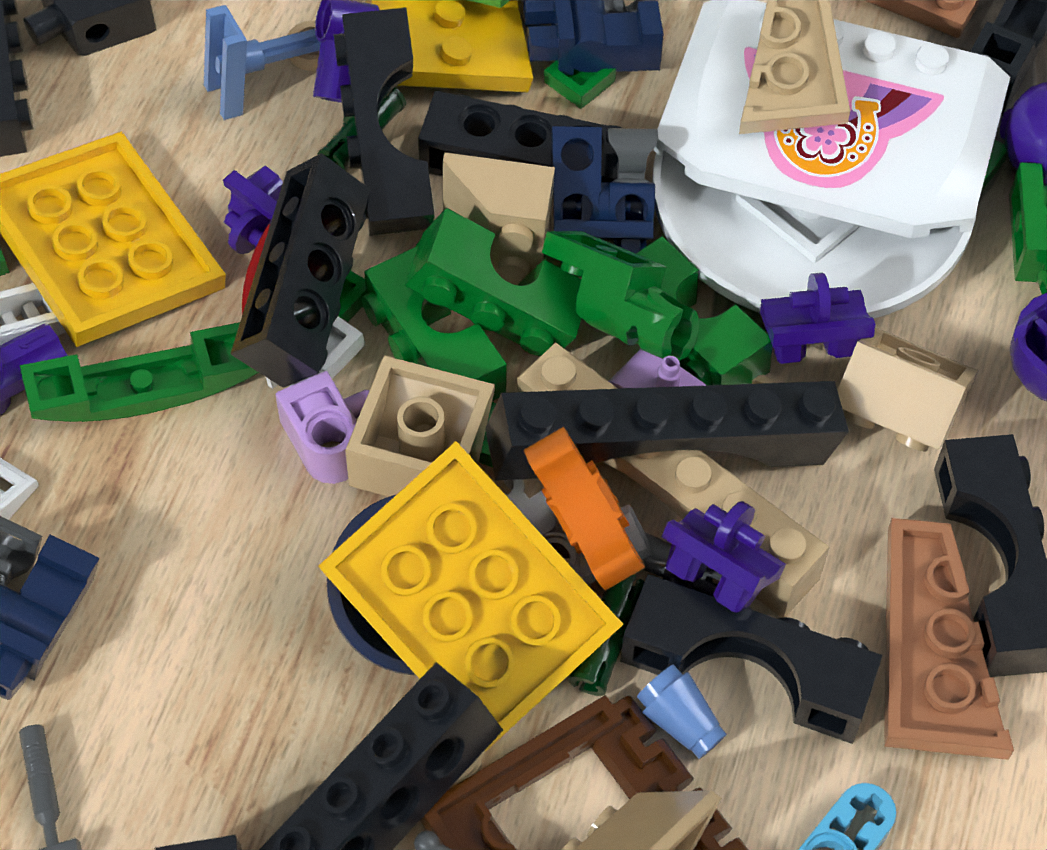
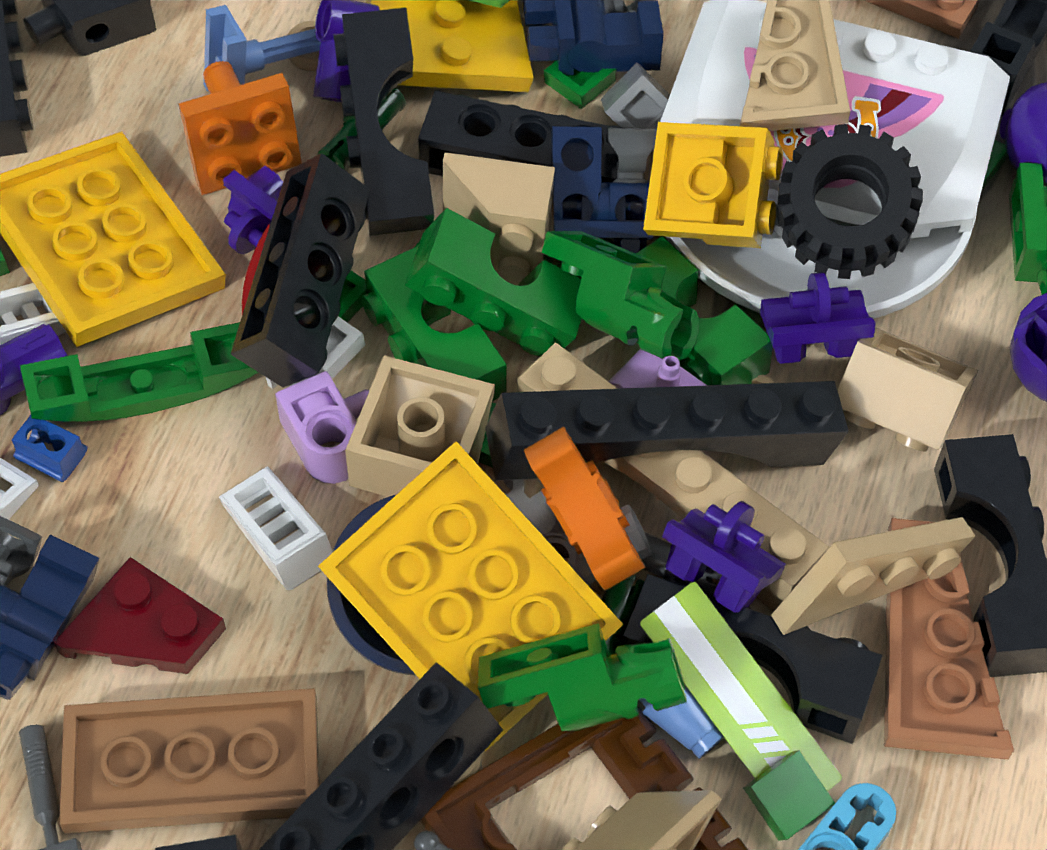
(33, 452): none -> blue piece
(142, 622): none -> dark red wing
(188, 760): none -> medium nougat plate
(239, 127): none -> orange plate
(295, 556): none -> white slope
(583, 678): none -> green plate
(636, 100): none -> light grey panel
(713, 183): none -> yellow plate
(733, 686): none -> lime sticker
(789, 795): none -> green tile
(859, 159): none -> black tyre
(872, 567): none -> tan wing

